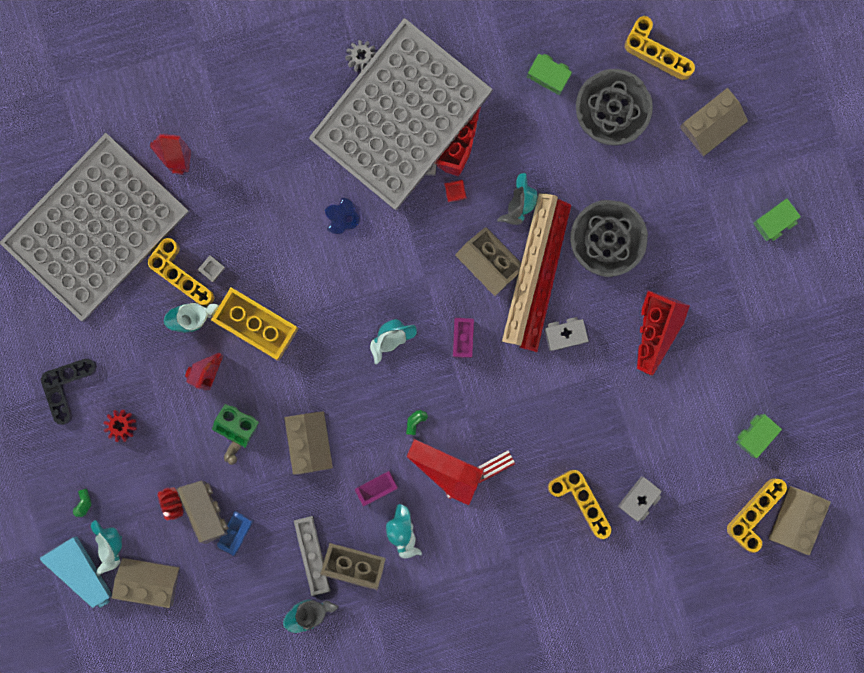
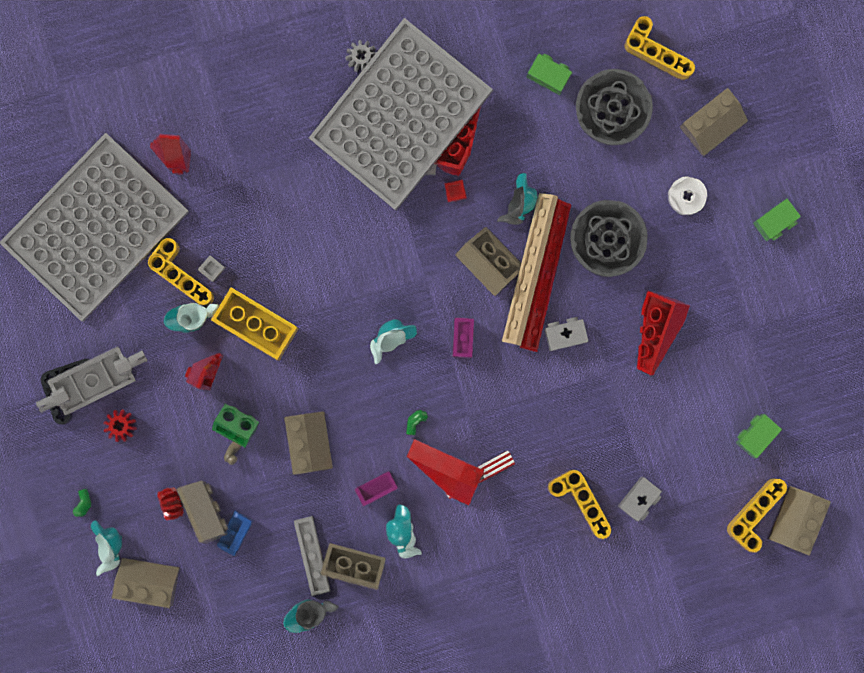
(78, 571): medium azure slope -> none
(91, 380): none -> light grey plate
(338, 216): clear blue plate -> none
(682, 205): none -> white plate

